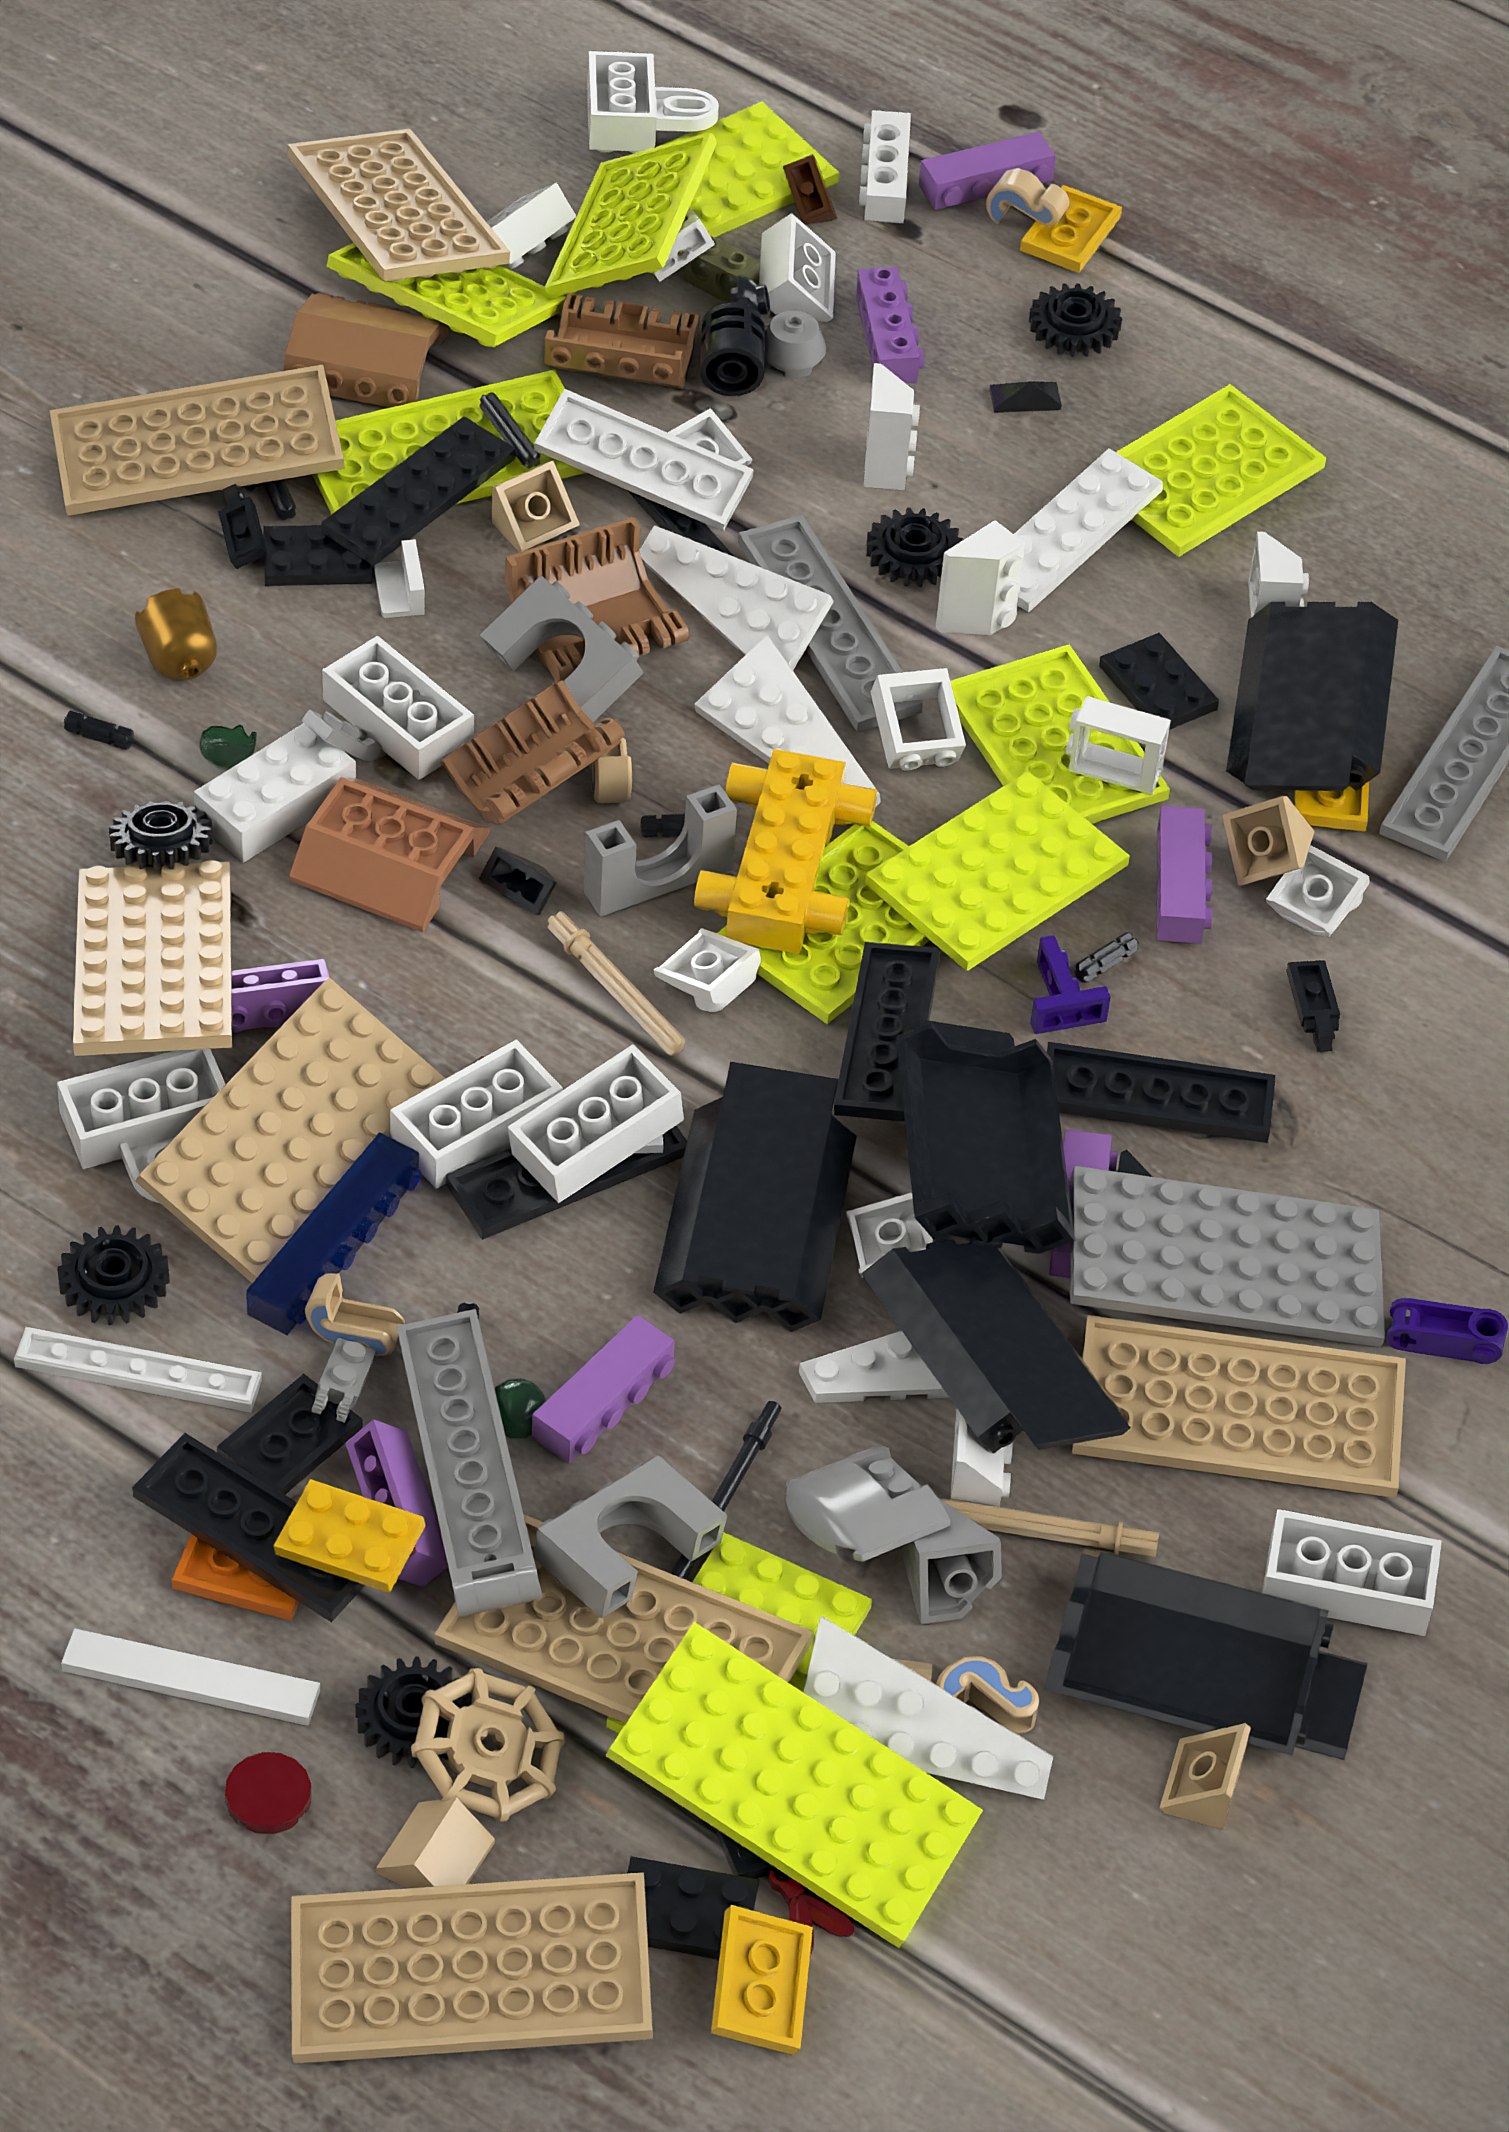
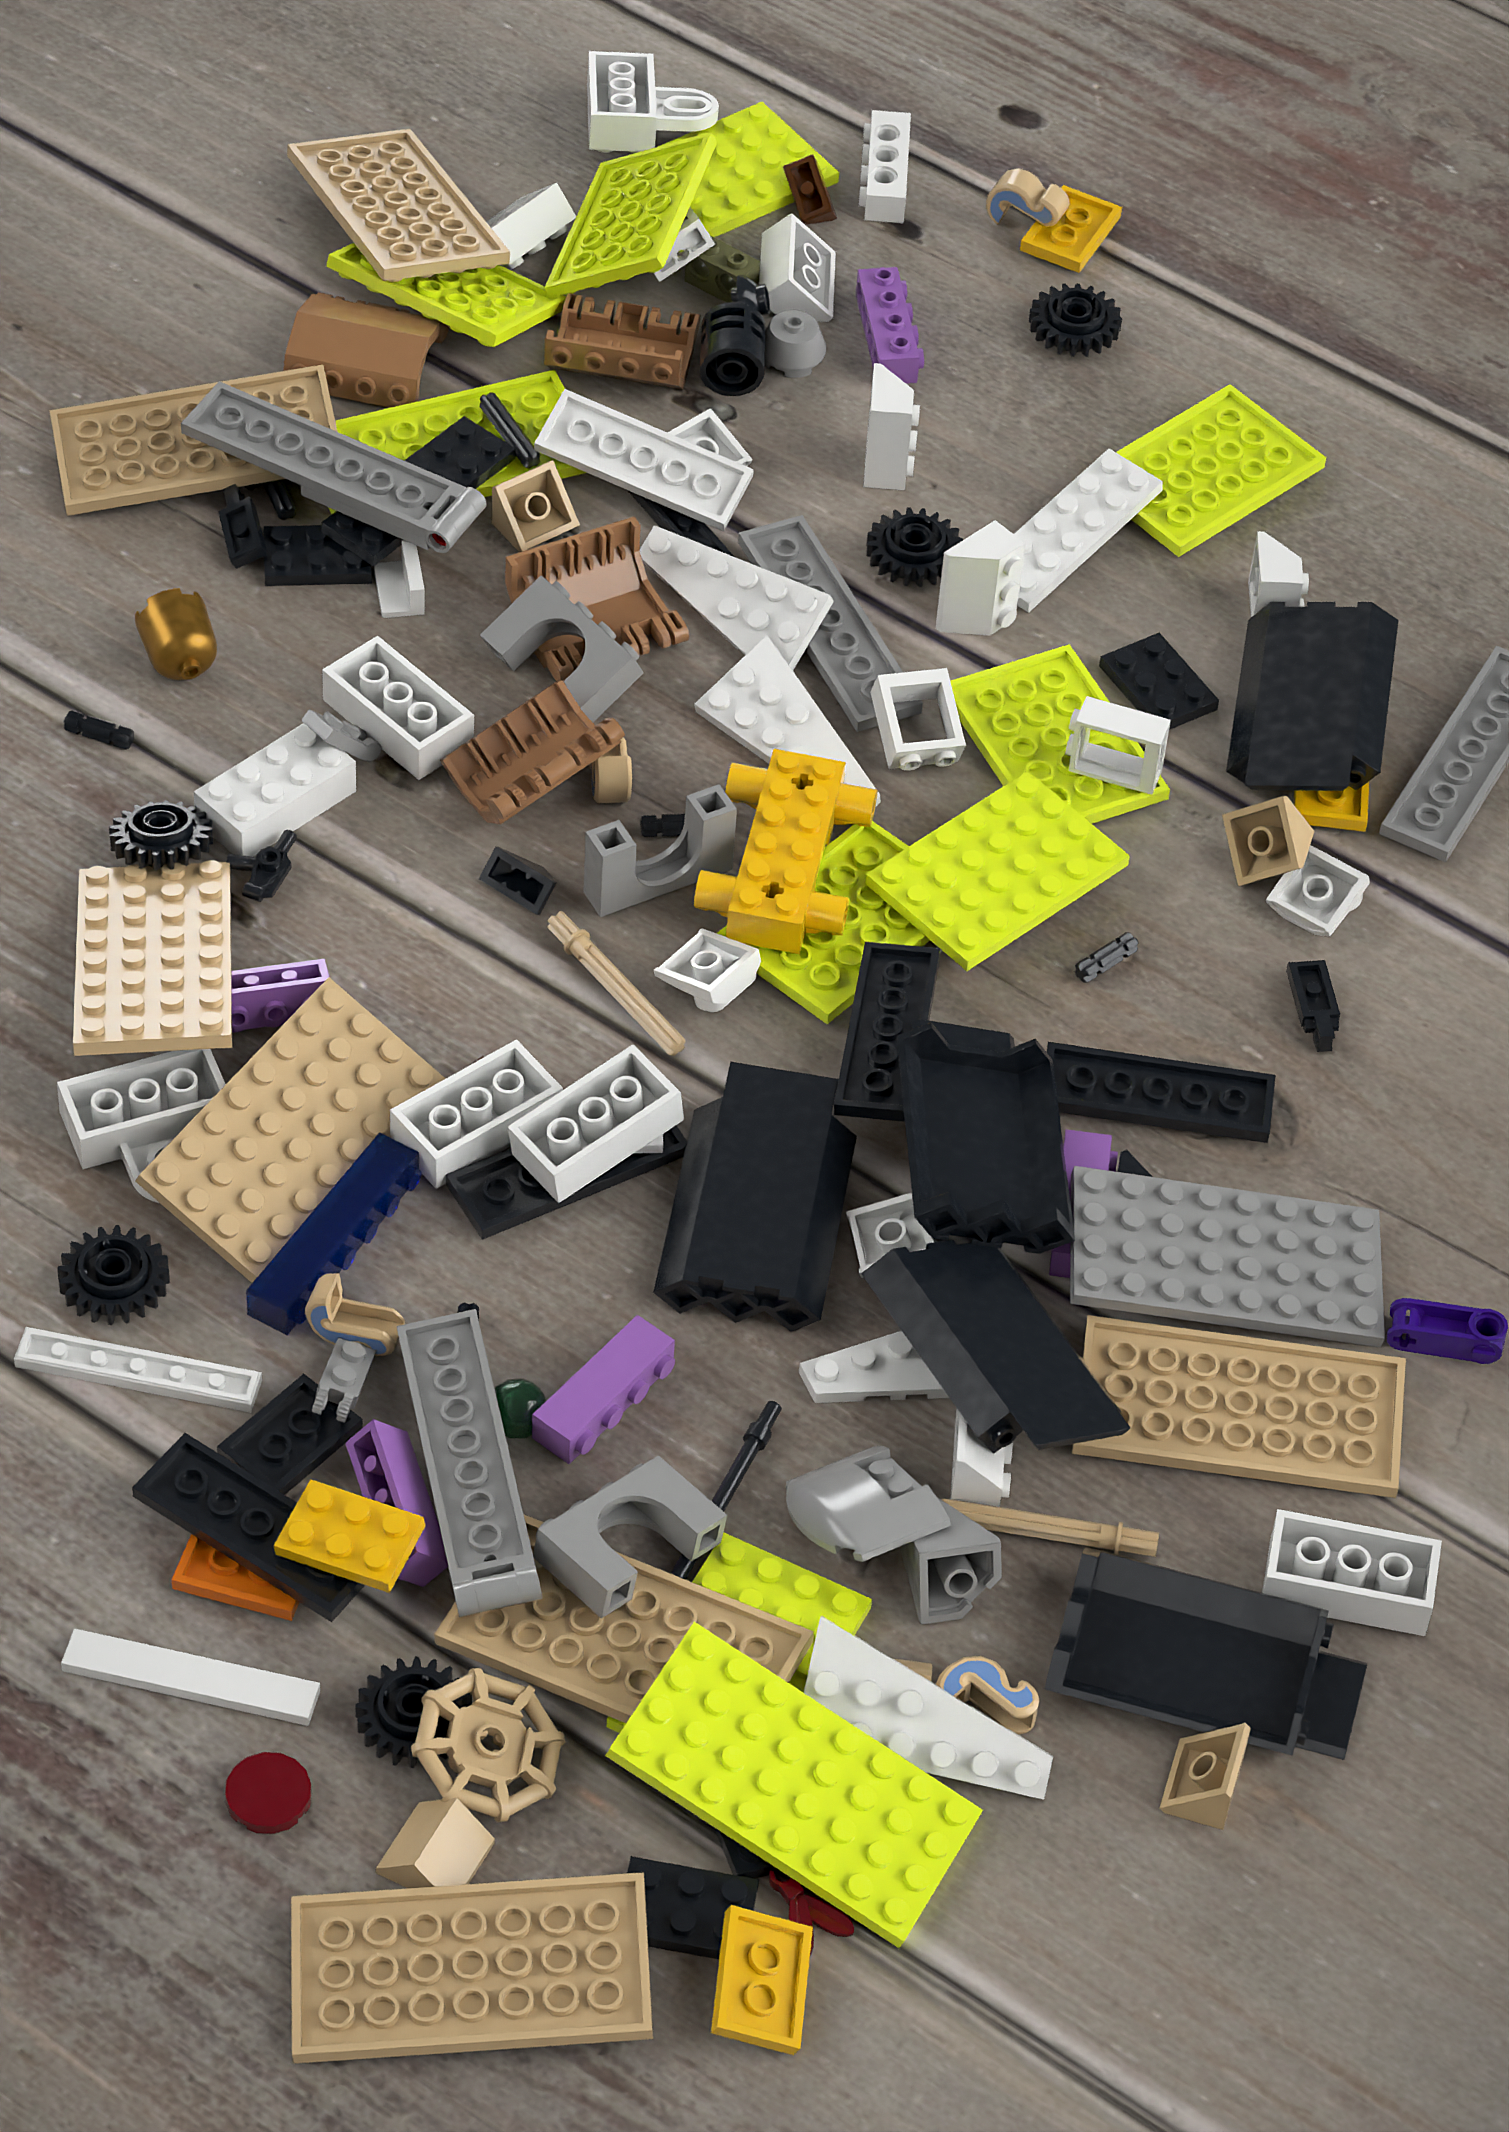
(226, 746): clear green hair -> none
(267, 868): none -> black piece
(336, 468): none -> light grey hinge
(383, 851): nougat slope -> none
(975, 171): medium lavender brick -> none
(1025, 397): black slope -> none
(1067, 1004): dark purple bracket -> none
(1181, 874): medium lavender brick -> none

